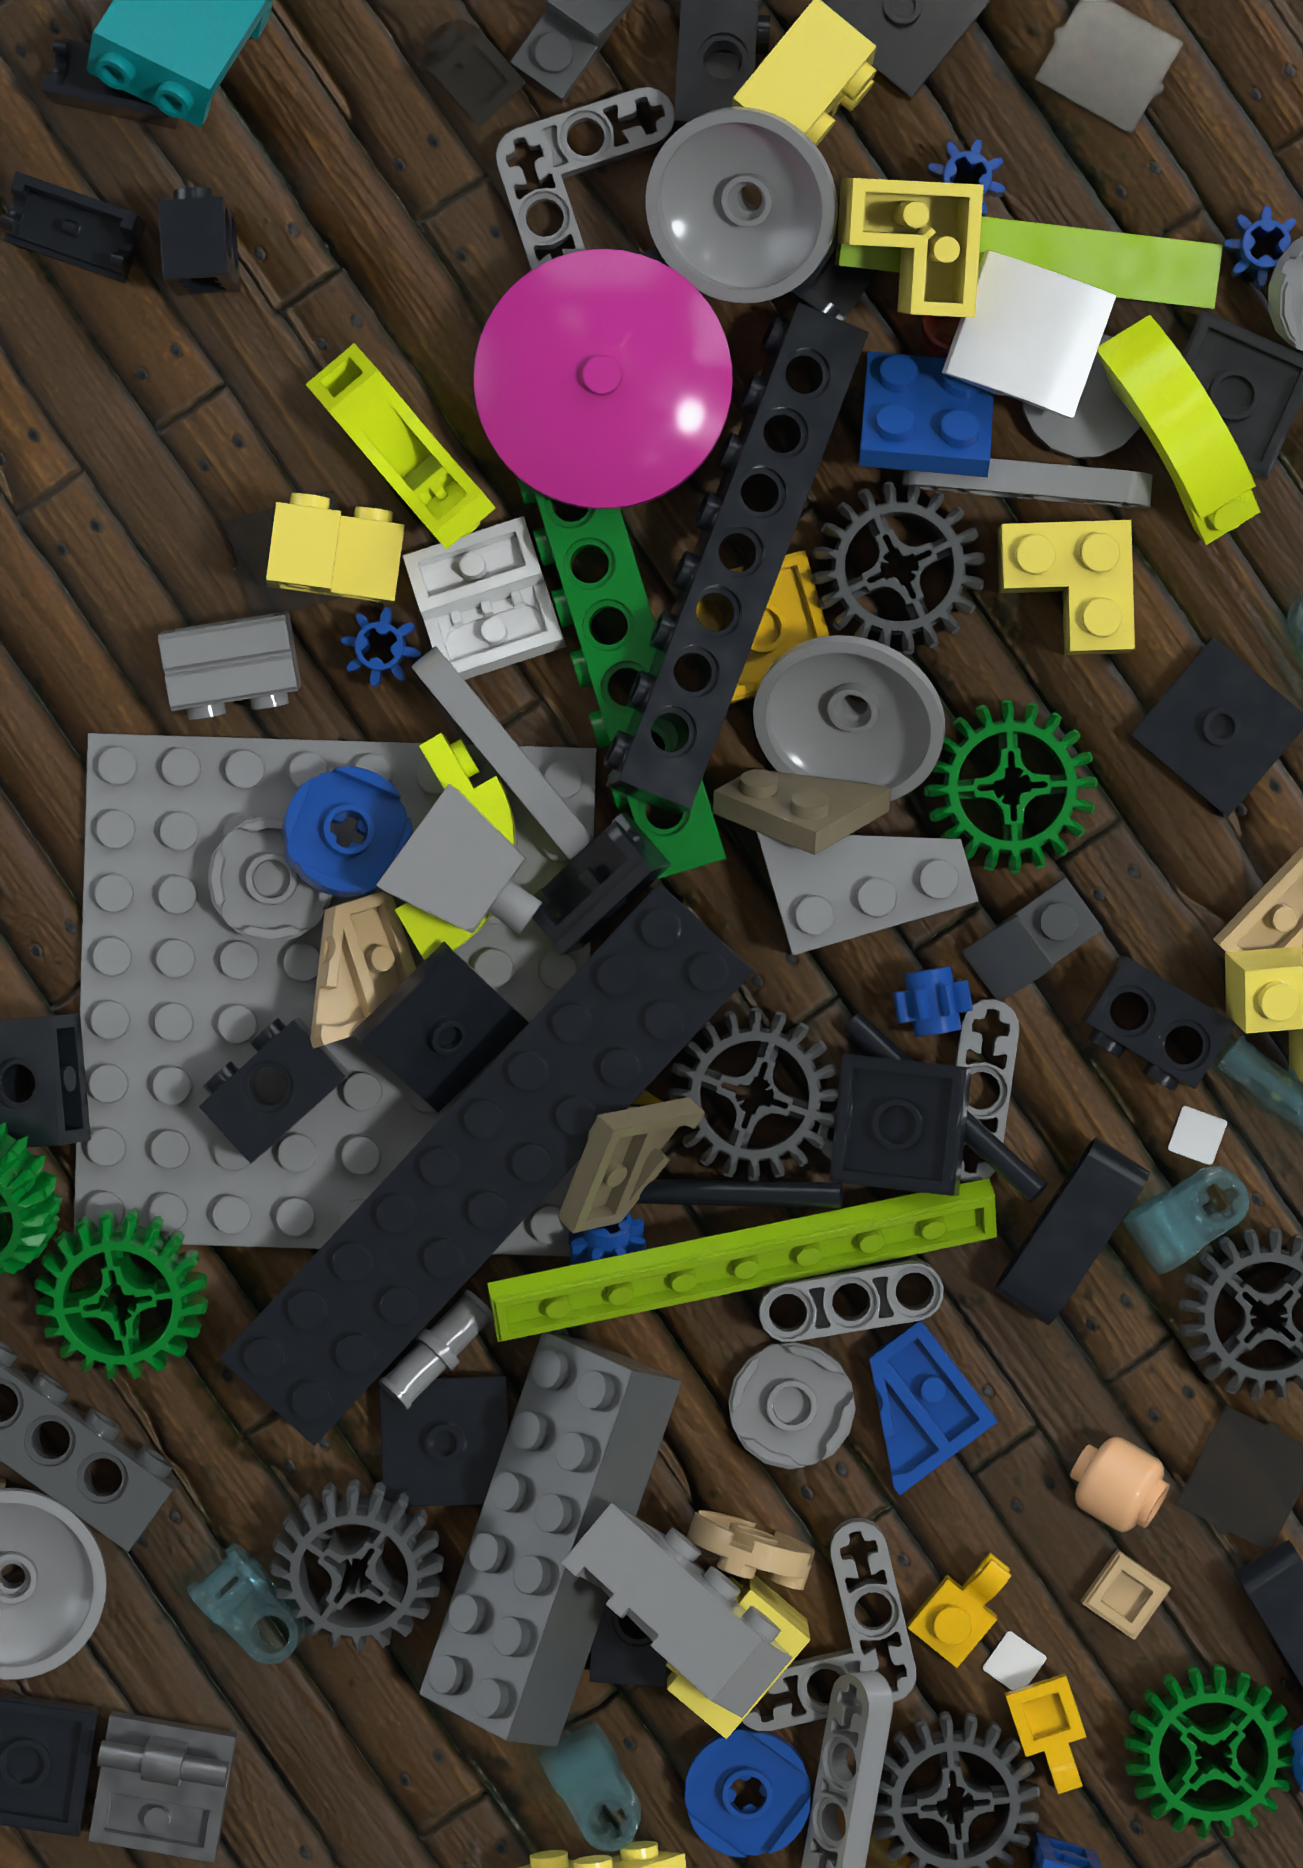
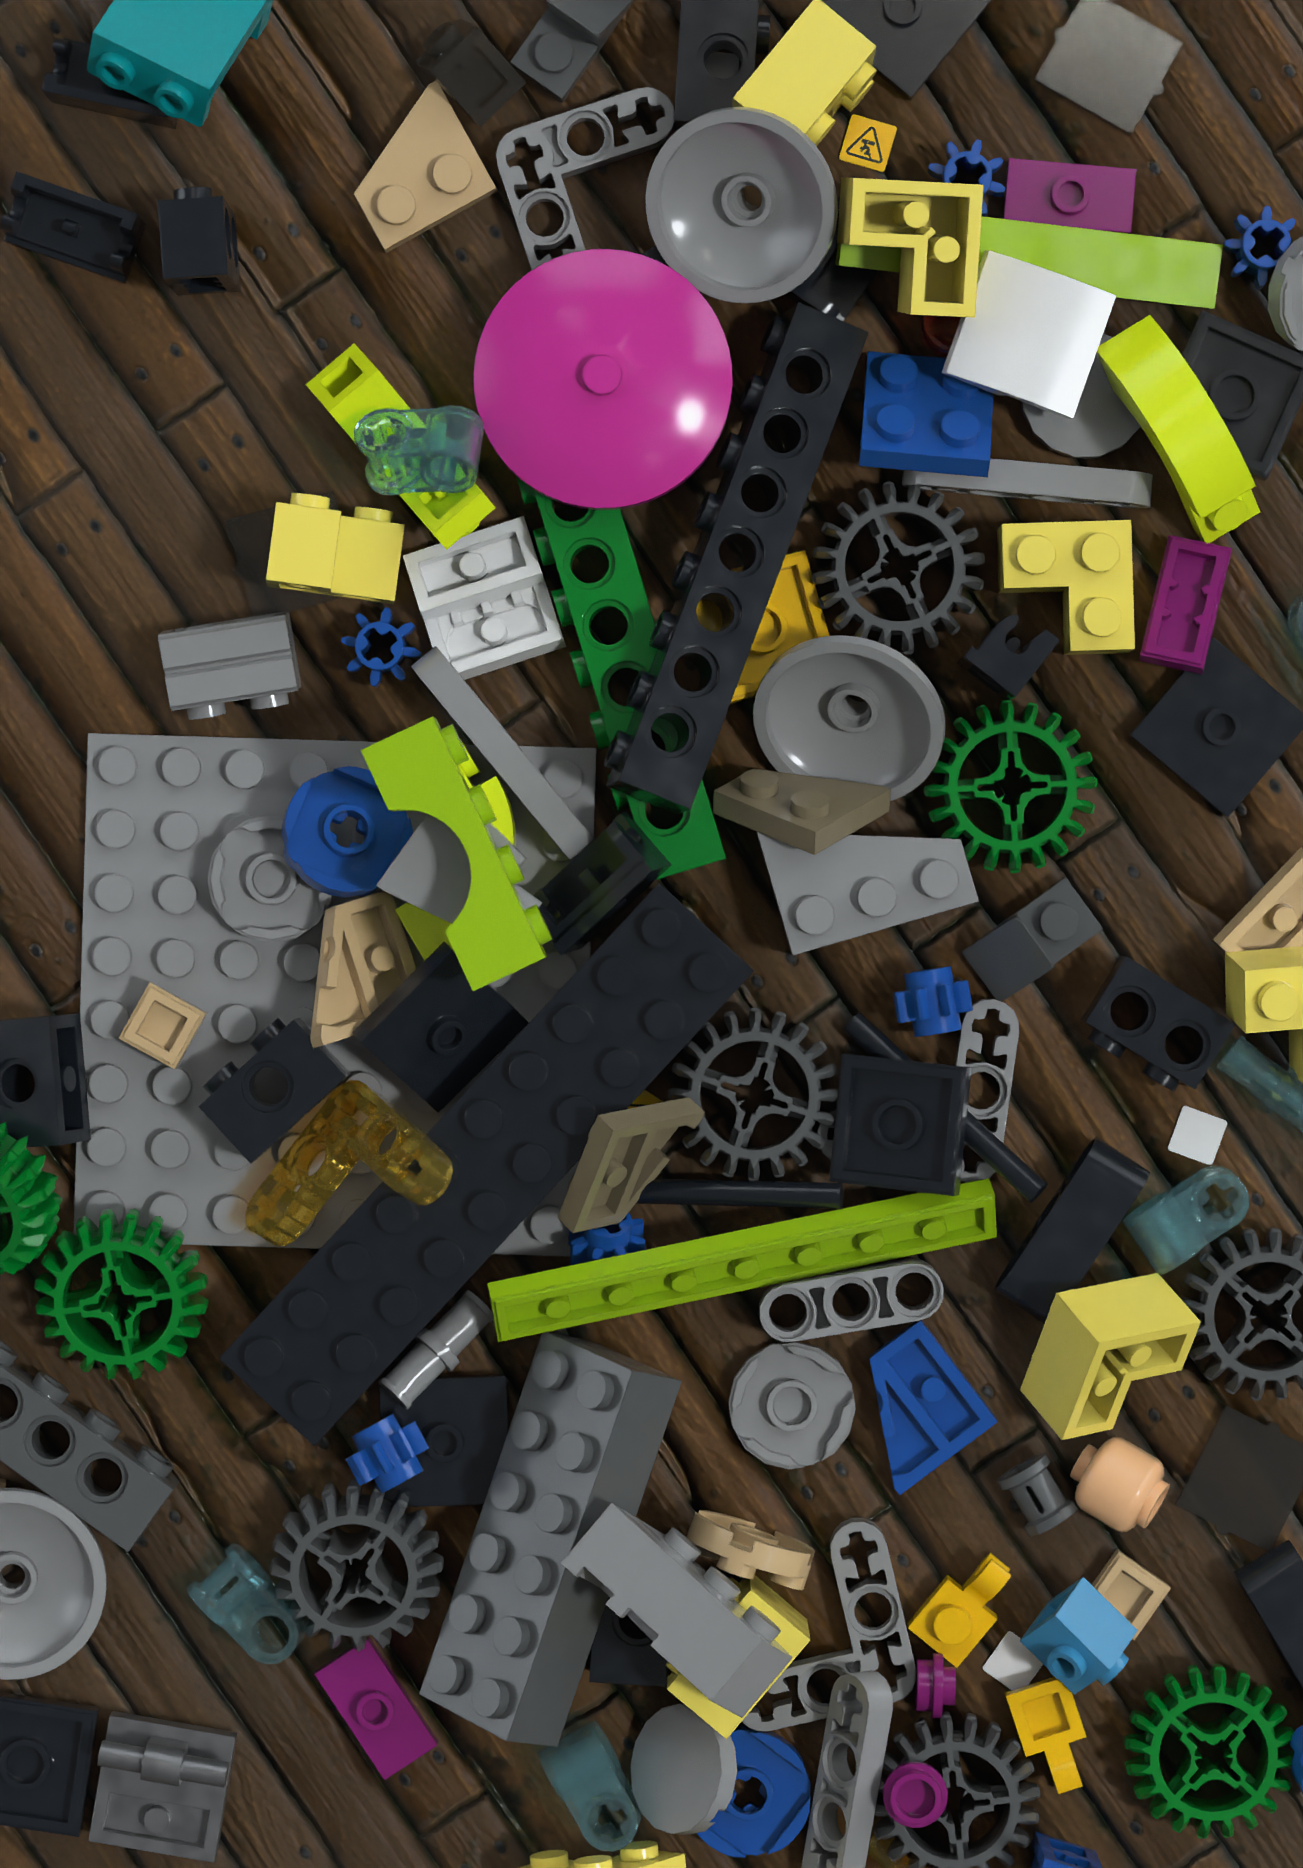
(163, 1025): none -> tan tile
(345, 1143): none -> clear yellow beam
(376, 1708): none -> magenta plate
(387, 1453): none -> blue gear
(422, 774): none -> lime arch
(423, 173): none -> tan wing
(426, 451): none -> clear light blue piece
(682, 1771): none -> light grey tile
(867, 143): none -> yellow sticker
(915, 1794): none -> magenta plate
(934, 1685): none -> magenta plate
(1000, 666): none -> black hinge
(1037, 1494): none -> dark grey bush
(1070, 194): none -> magenta plate
(1080, 1637): none -> dark azure brick
(1099, 1344): none -> light yellow brick
(1185, 604): none -> magenta plate

